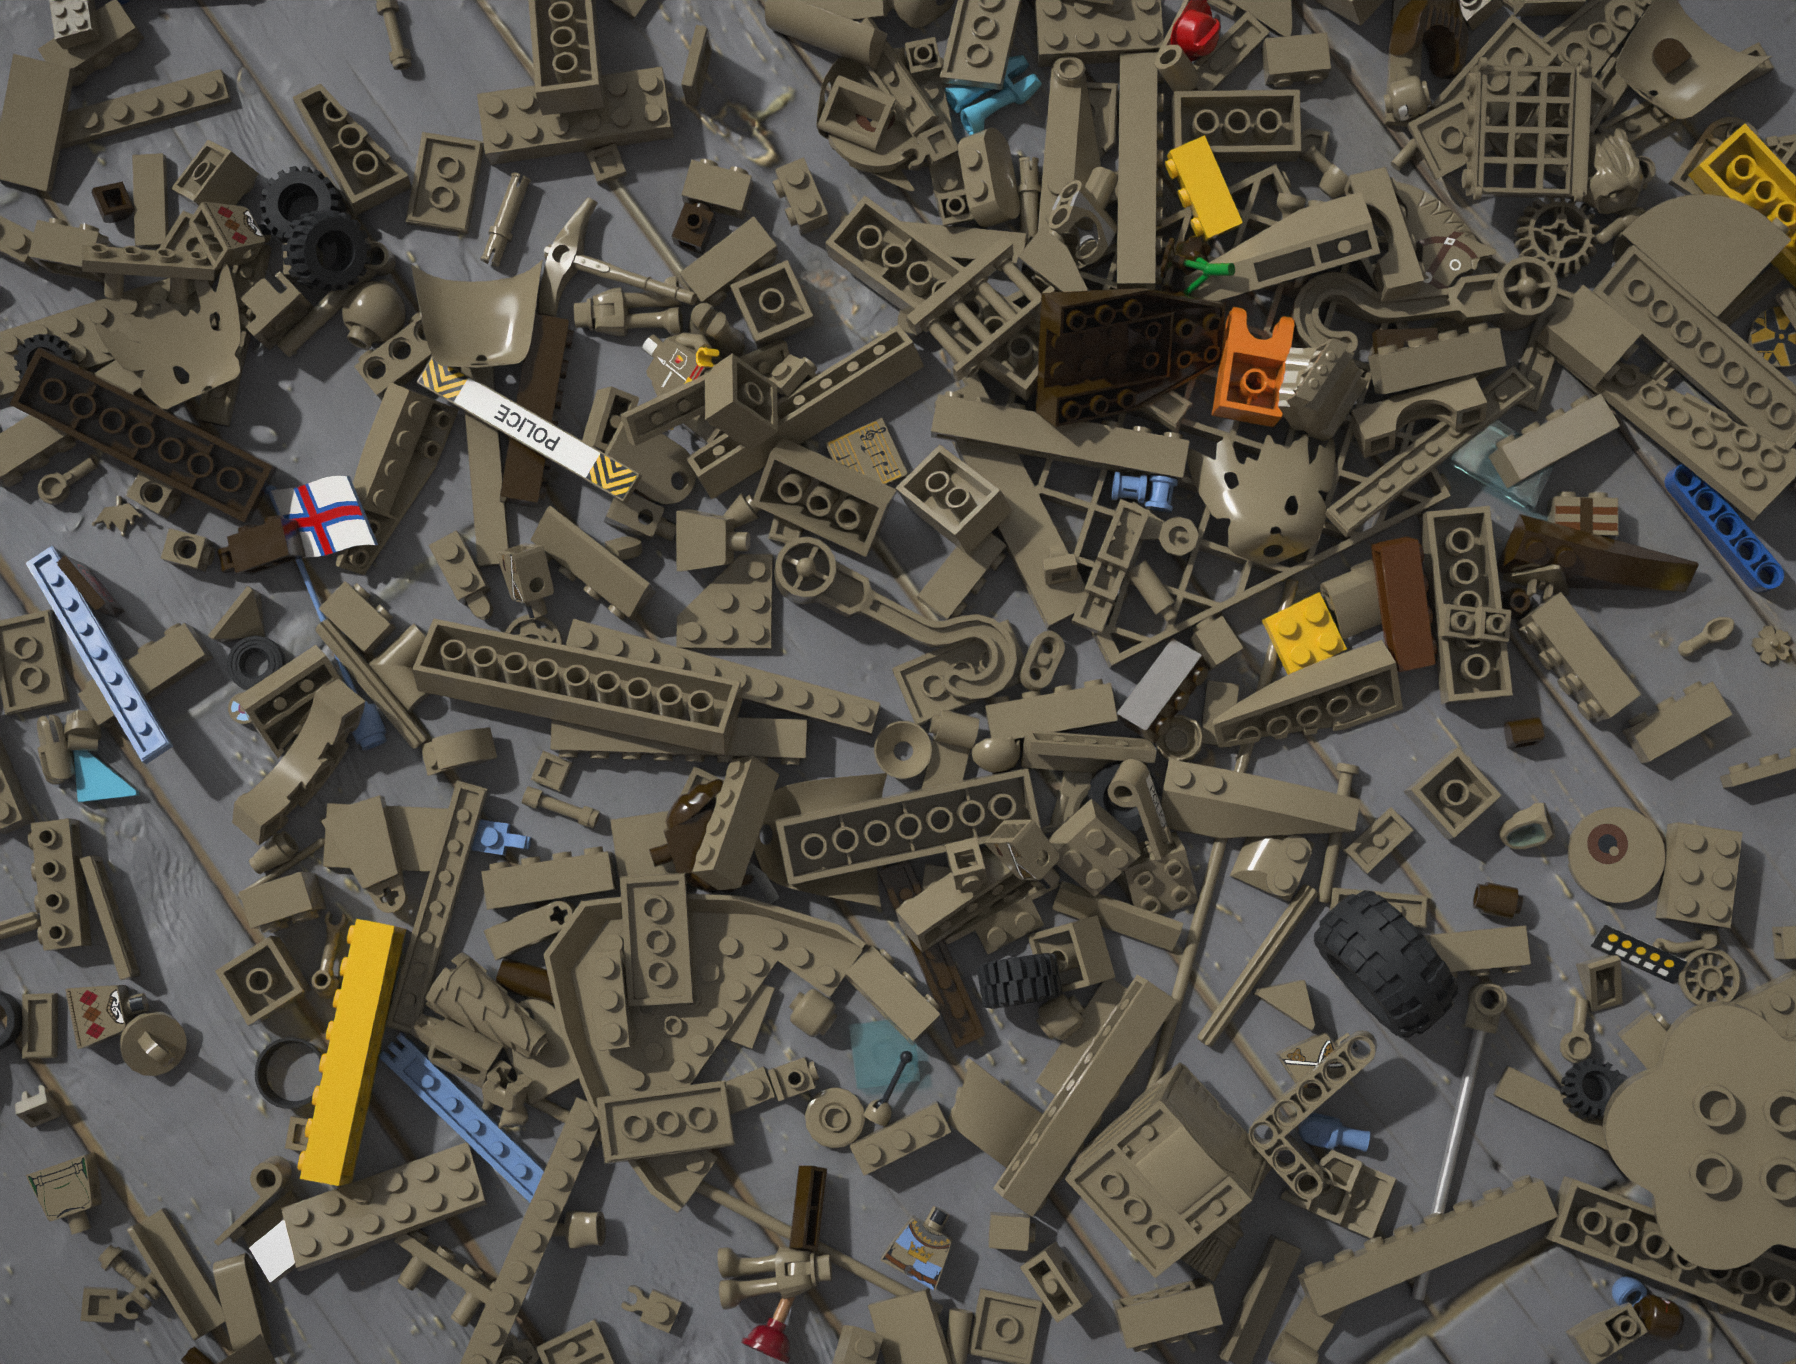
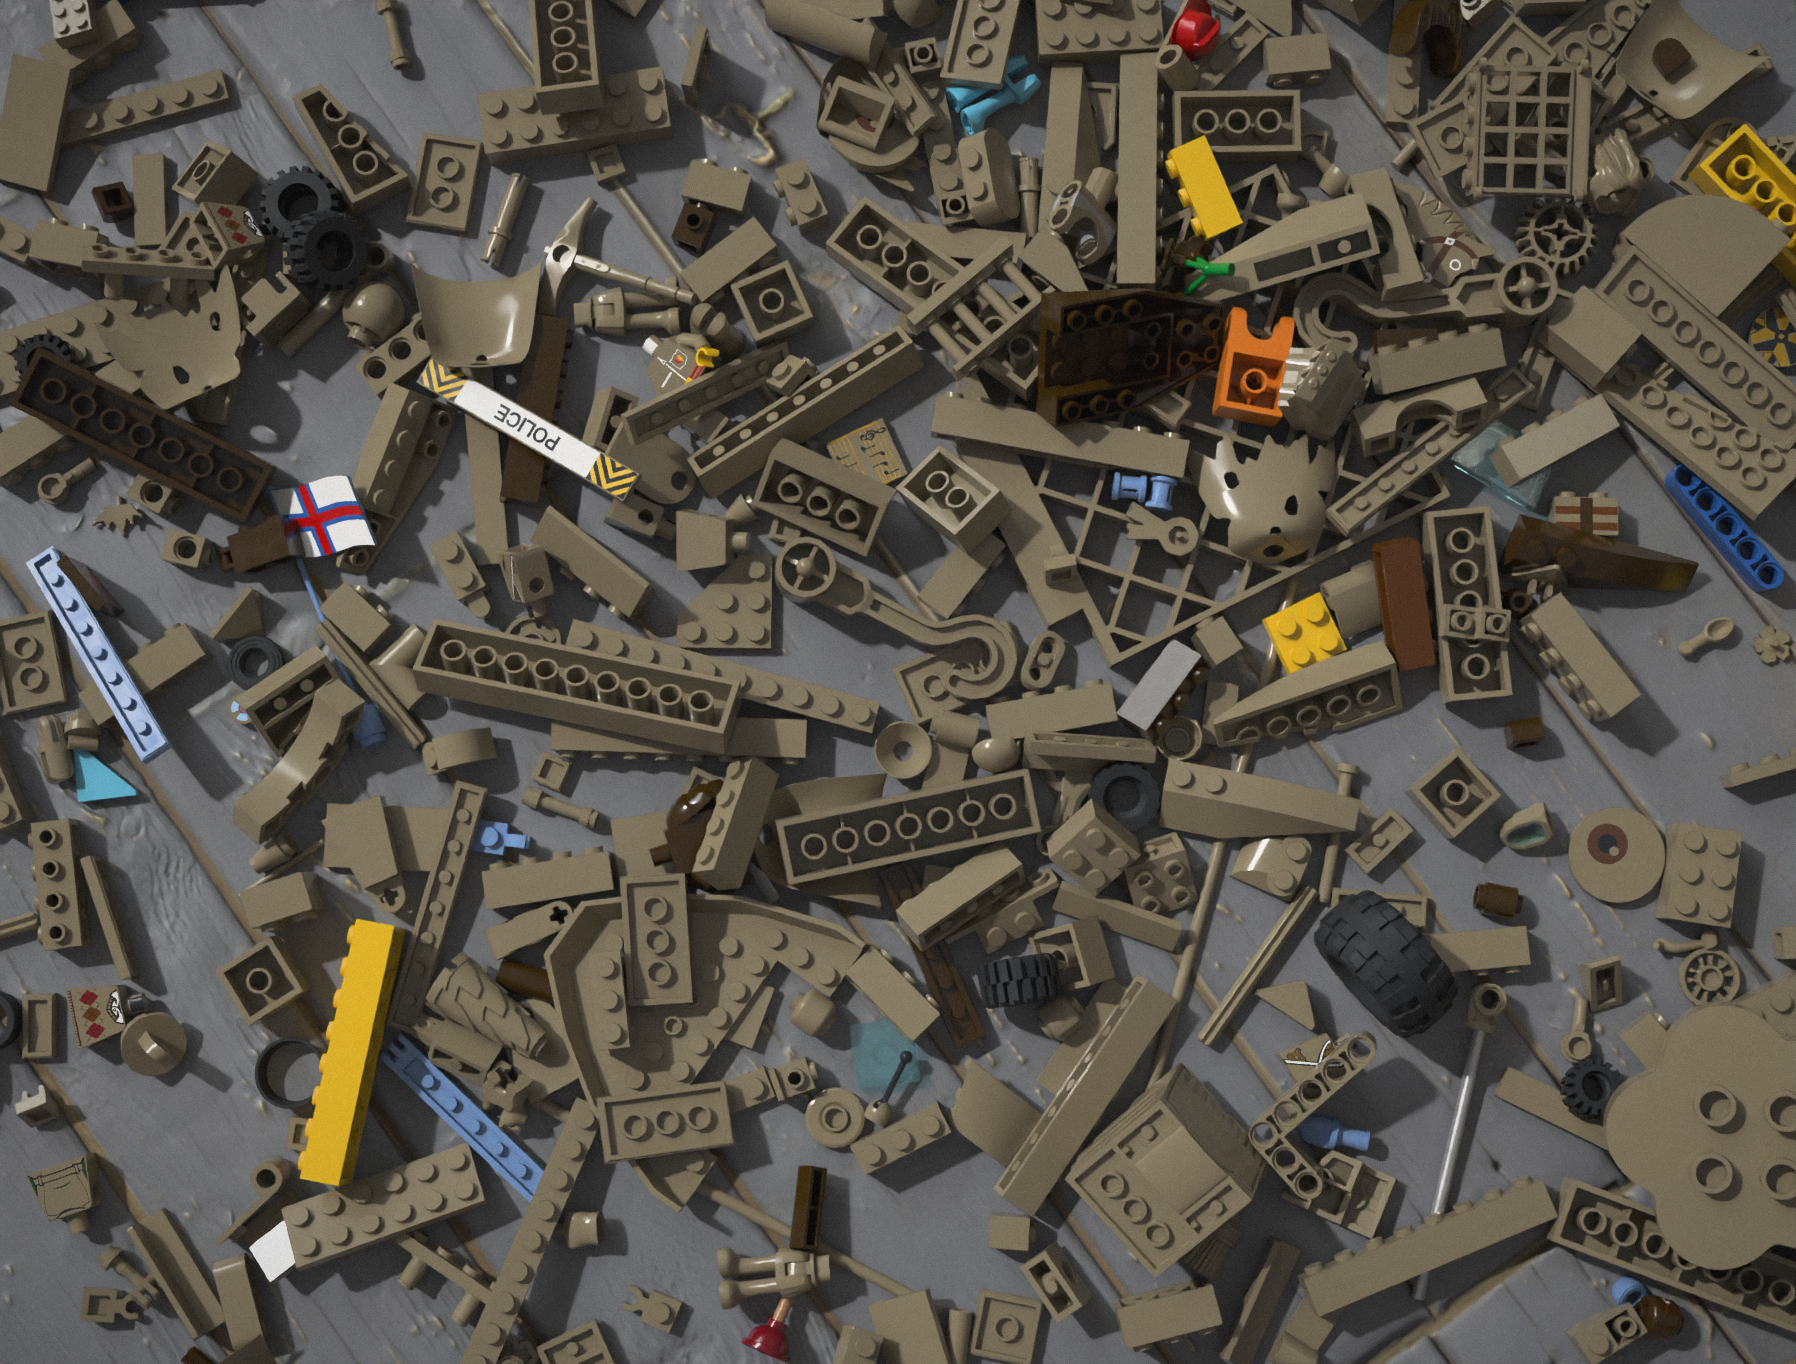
(327, 964): dark tan brick -> none
(624, 547): dark tan tile -> none
(741, 402): dark tan brick -> none
(921, 1248): torso -> none
(933, 144): dark tan plate -> none
(966, 864): dark tan brick -> none
(1025, 851): dark tan torso -> none
(1068, 71): dark tan tile -> none
(1110, 566): dark tan slope -> none
(1134, 788): dark tan door -> none
(1152, 590): dark tan cylinder -> none
(1407, 98): dark tan head -> none
(1619, 224): dark tan piece -> none
(1639, 953): black sticker -> none
(1676, 721): dark tan brick -> none

